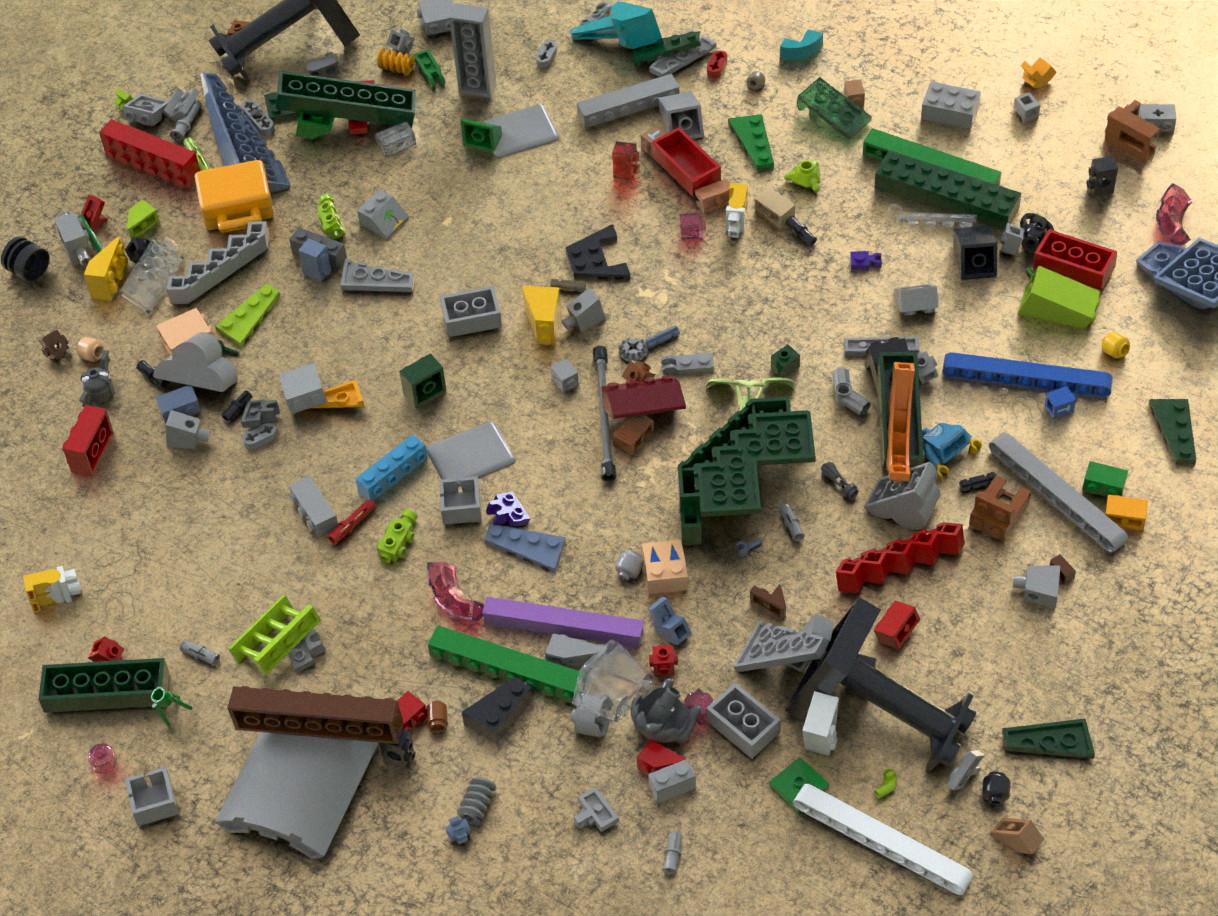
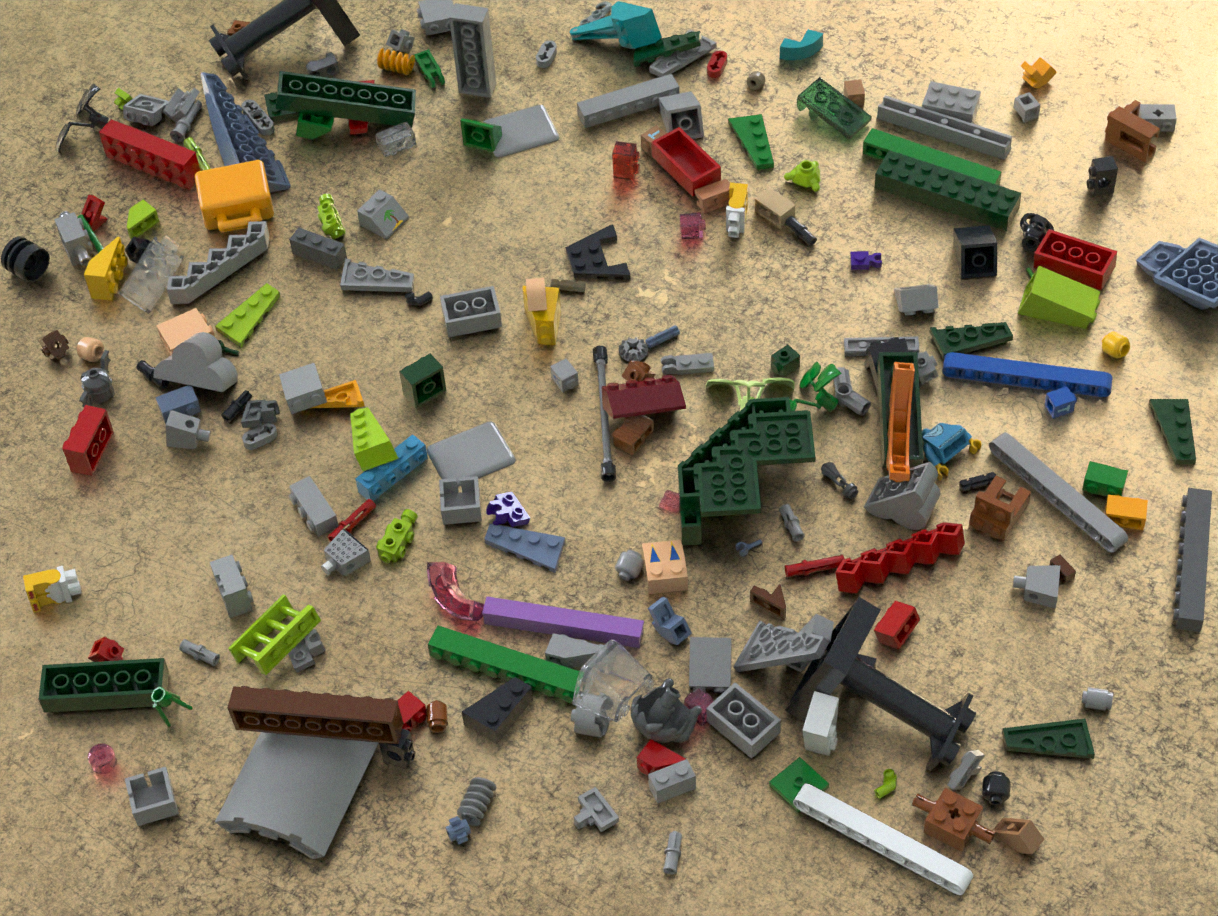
(96, 119): none -> black plant
(232, 586): none -> light grey wedge
(315, 260): sand blue brick -> none
(345, 554): none -> light grey torso
(370, 441): none -> lime wedge
(411, 299): none -> black arm
(536, 294): none -> light nougat brick
(584, 311): light grey torso -> none
(663, 660): red brick -> none
(670, 501): none -> clear pink tile
(710, 664): none -> light grey slope
(807, 567): none -> red pin
(823, 398): none -> green plant
(932, 219): clear hinge -> none
(944, 127): none -> light grey tile
(953, 819): none -> dark orange brick
(970, 337): none -> dark green wing
(1011, 239): light grey brick -> none
(1097, 698): none -> light grey brick
(1171, 212): clear pink brick -> none
(1194, 559): none -> dark grey brick

